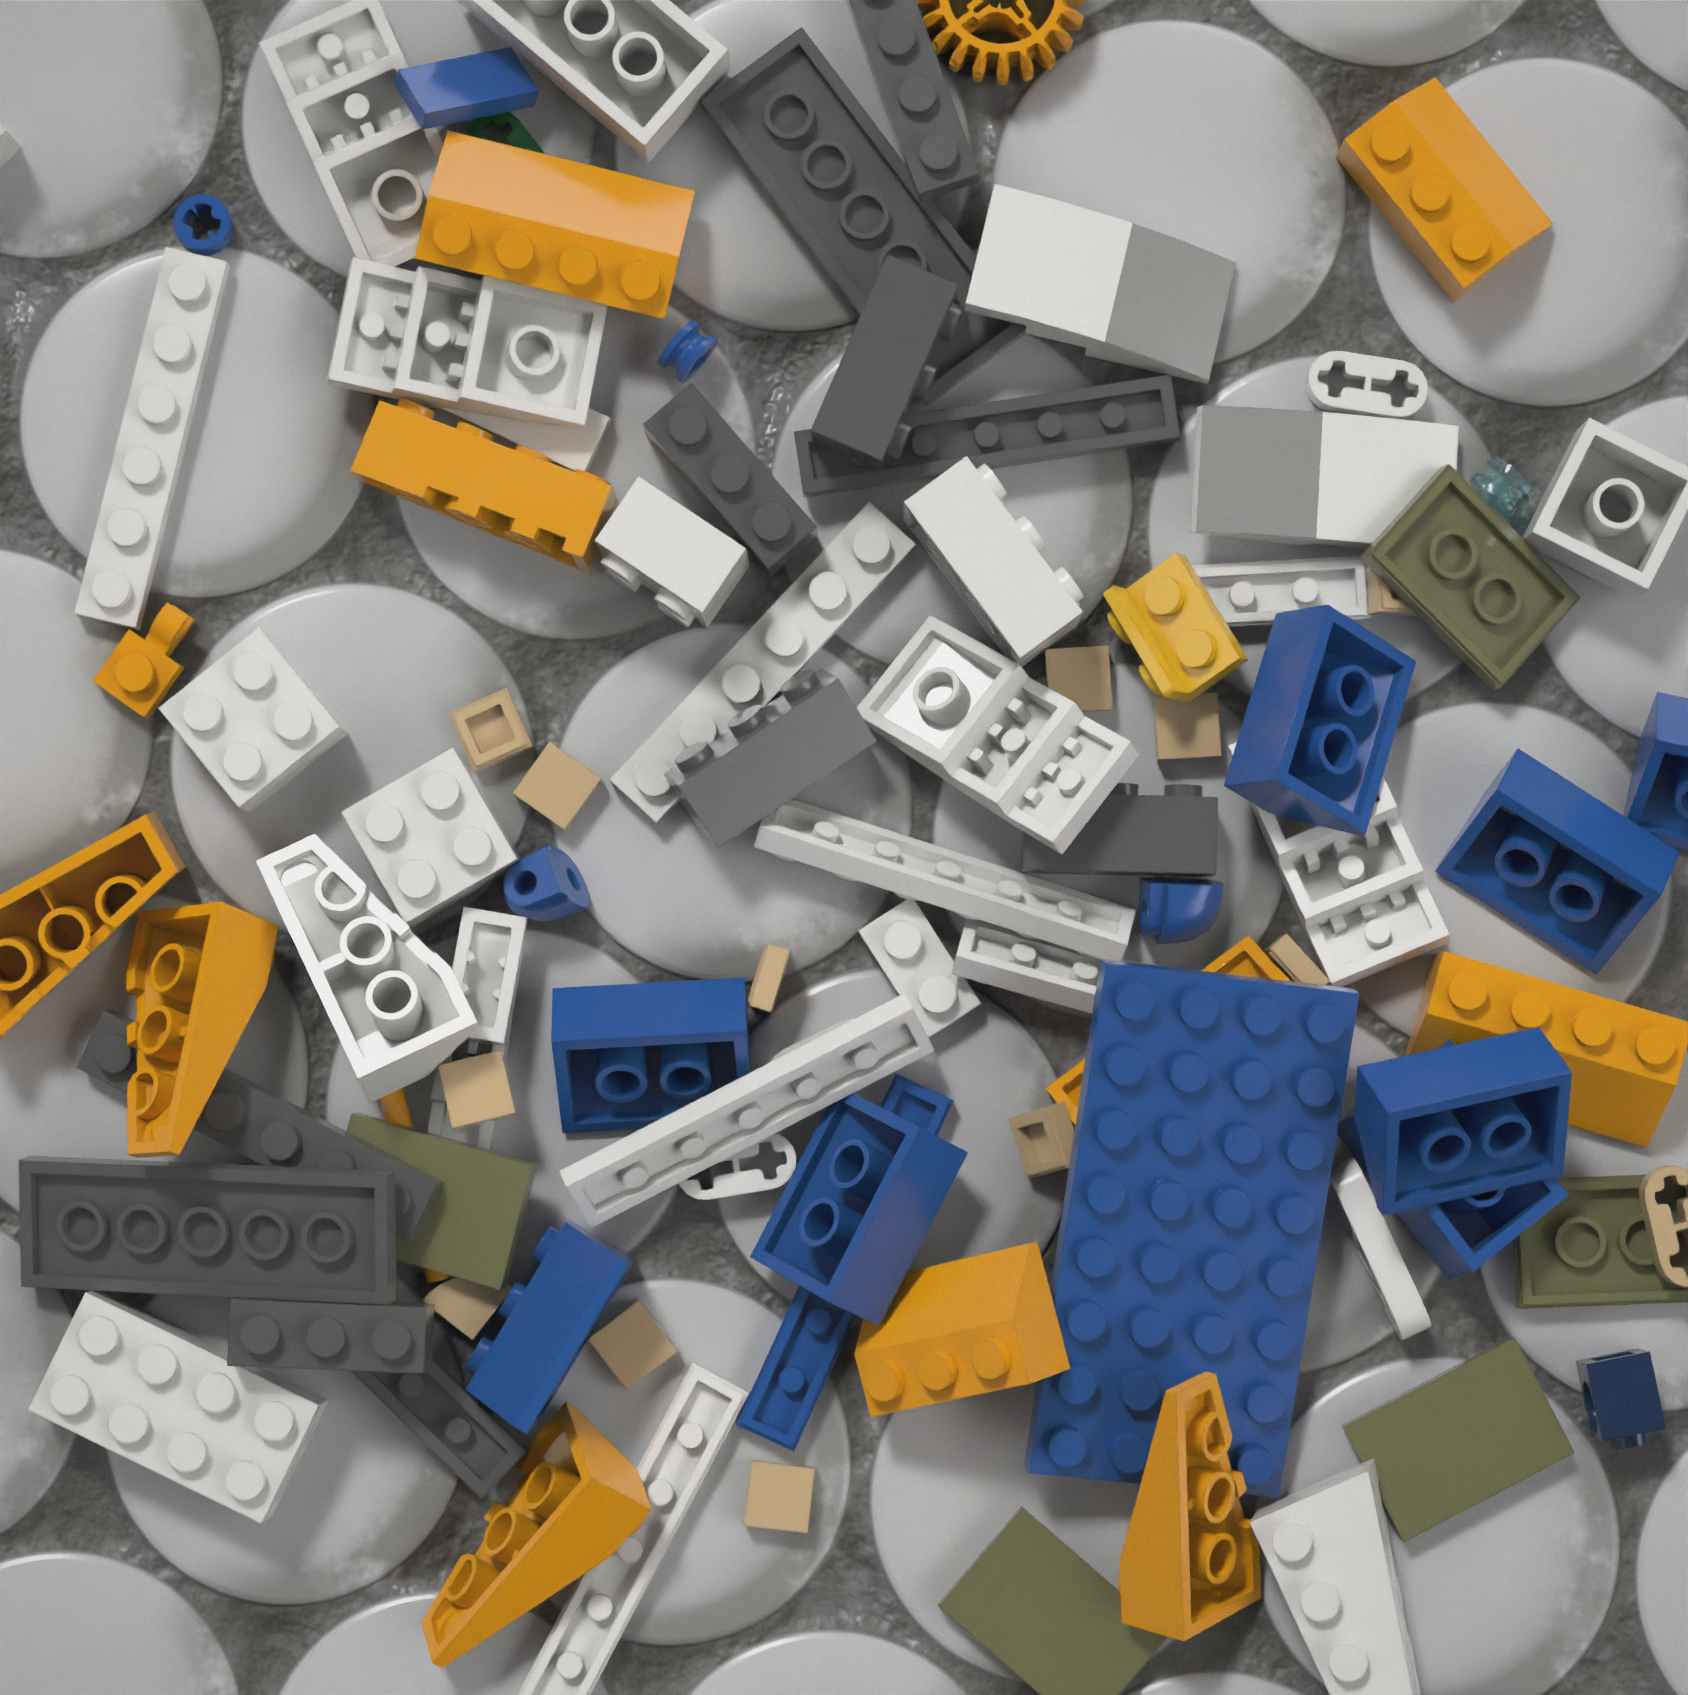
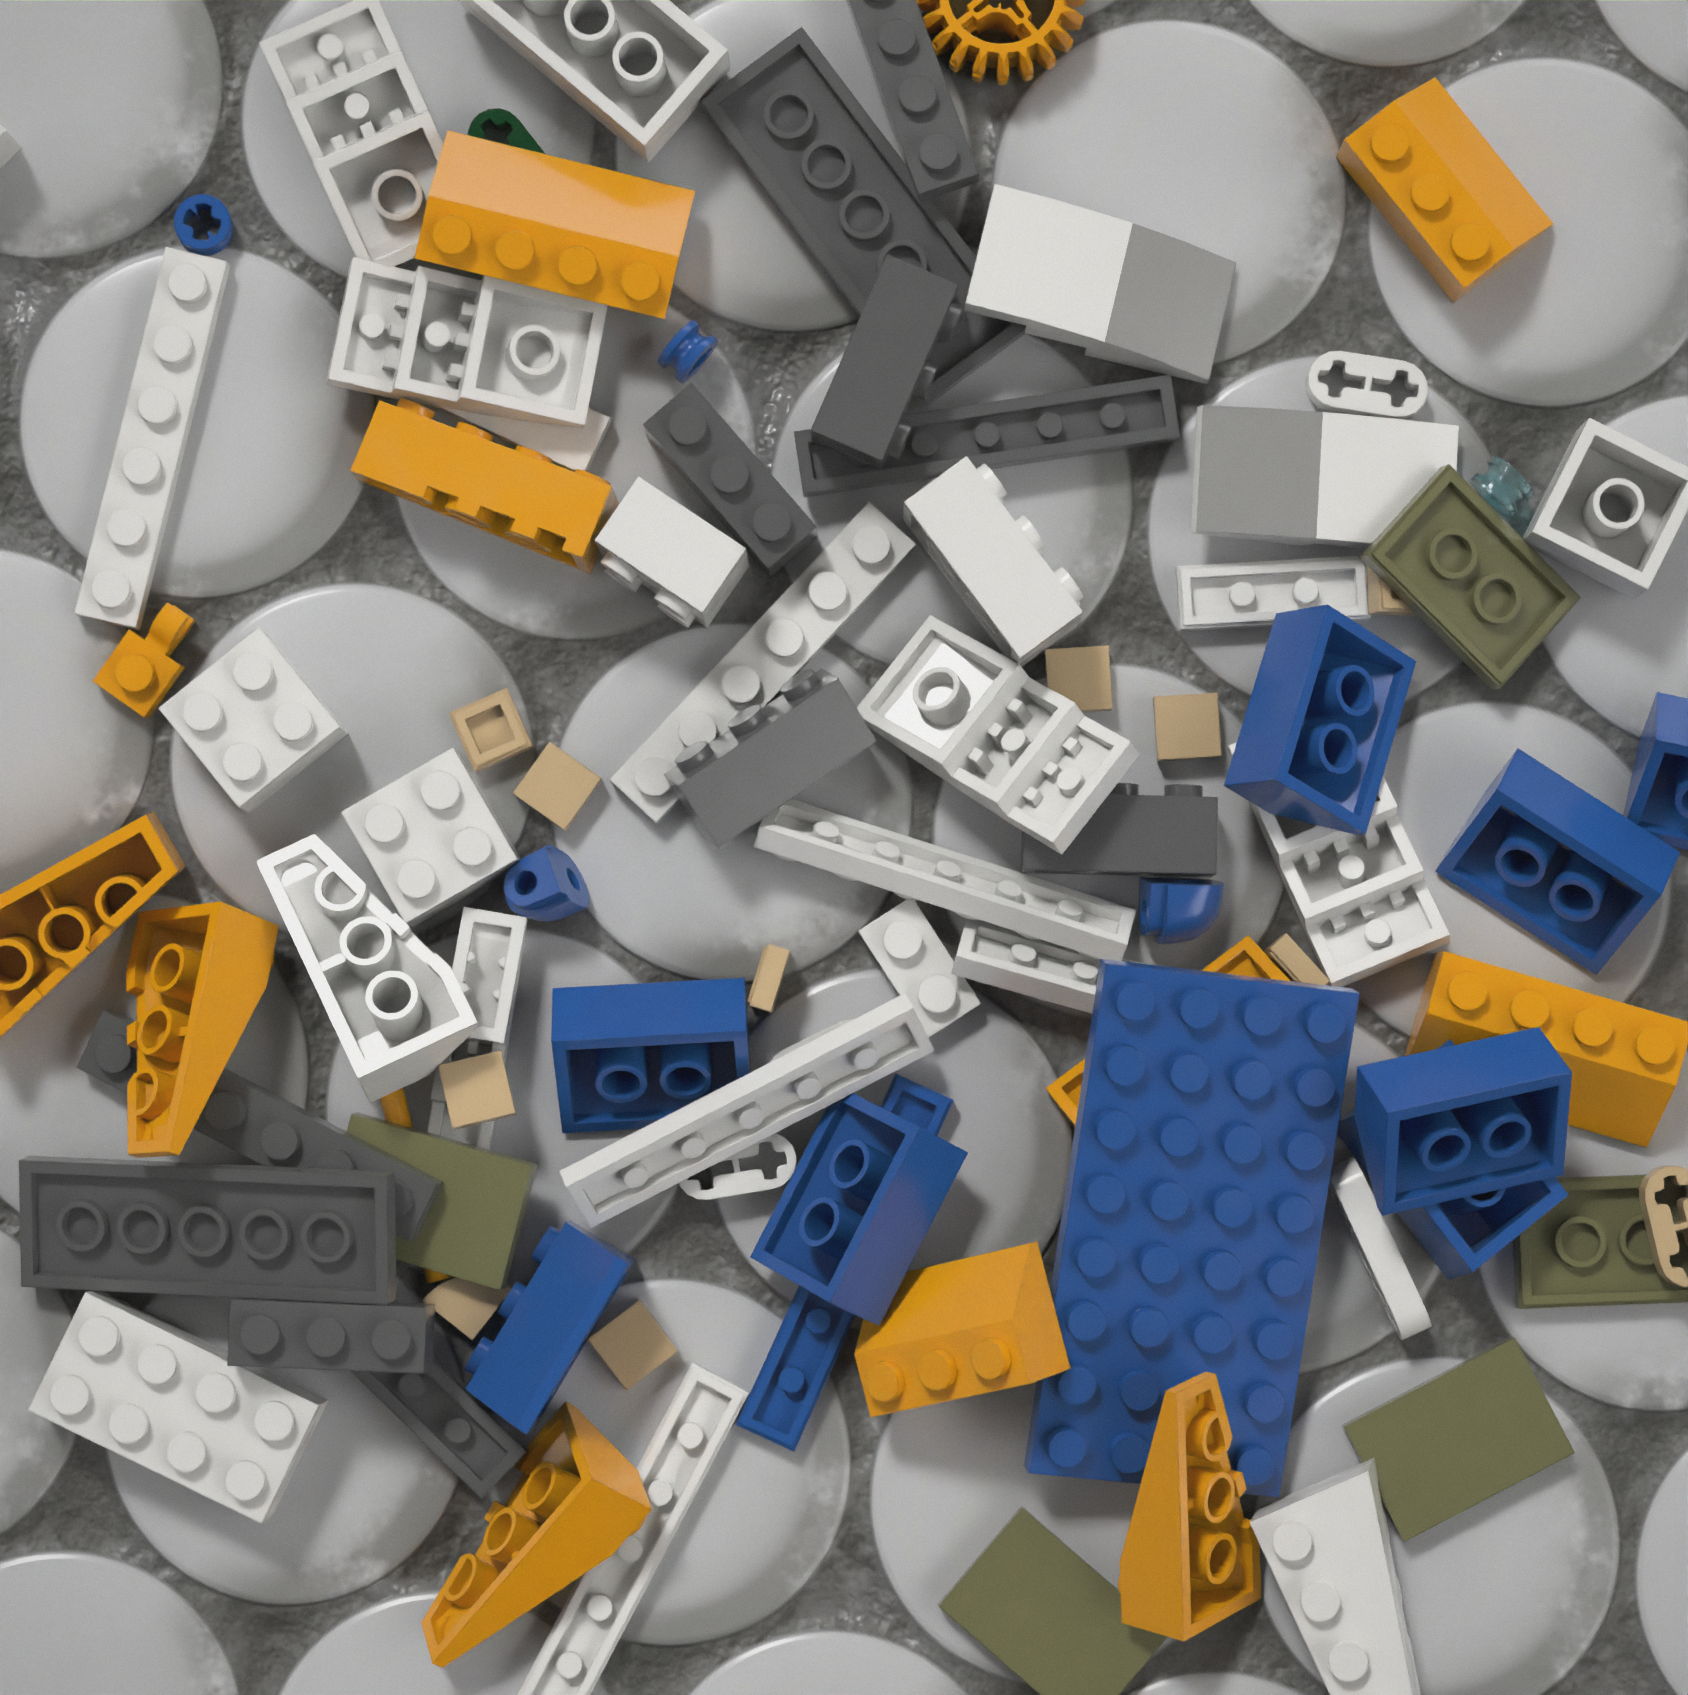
(466, 88): blue tile -> none
(779, 1496): tan tile -> none
(1044, 1139): tan tile -> none
(1174, 630): yellow bracket -> none
(1621, 1397): dark blue brick -> none

